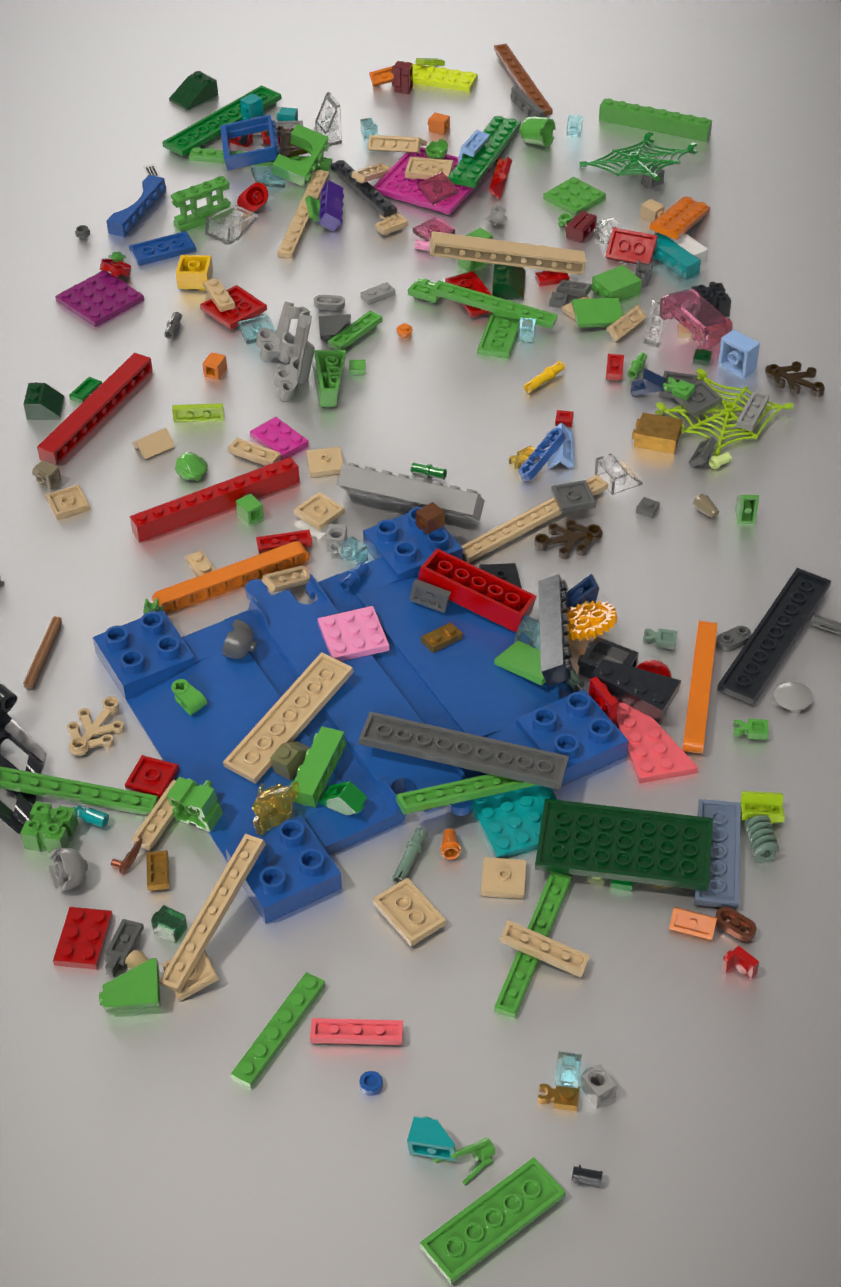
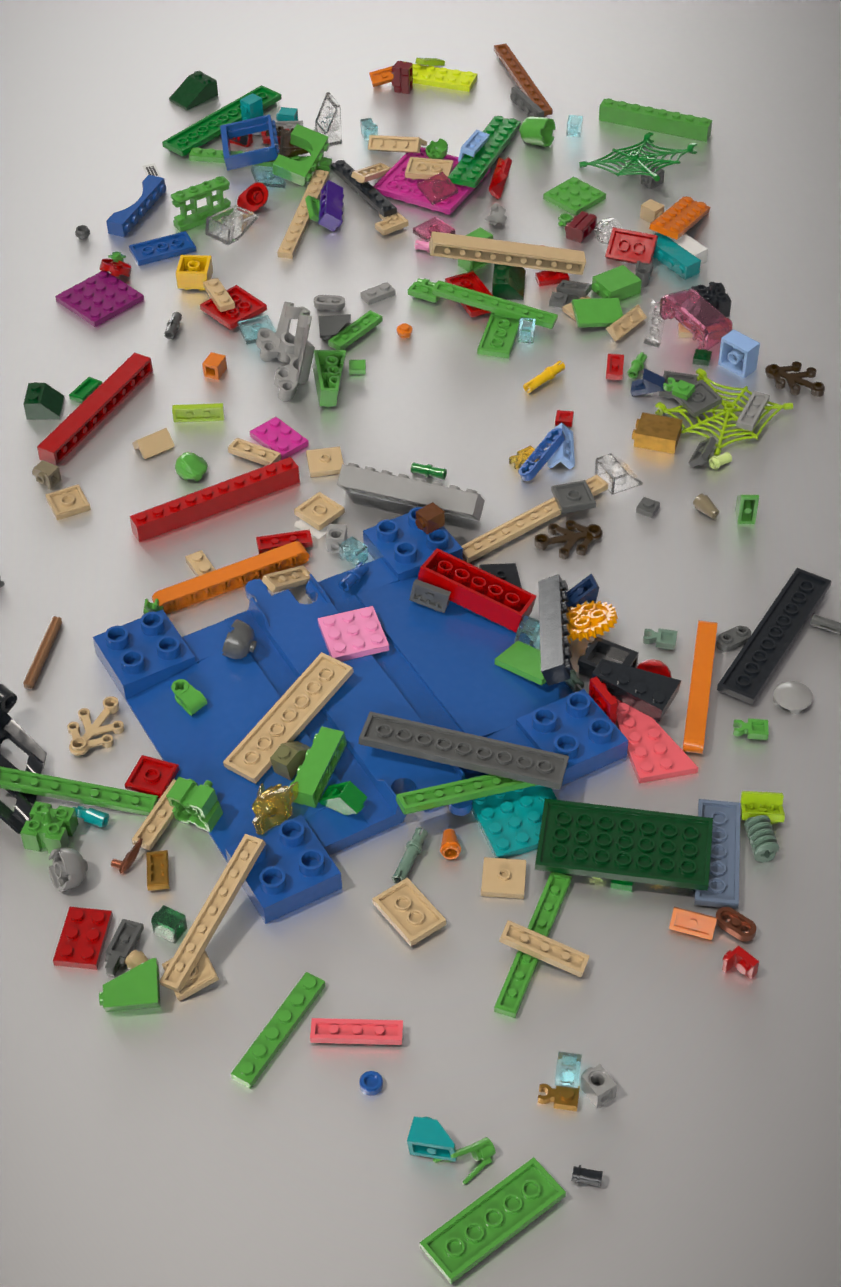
(249, 509): bright green brick -> none
(439, 123): orange brick -> none
(441, 637): pearl gold plate -> none

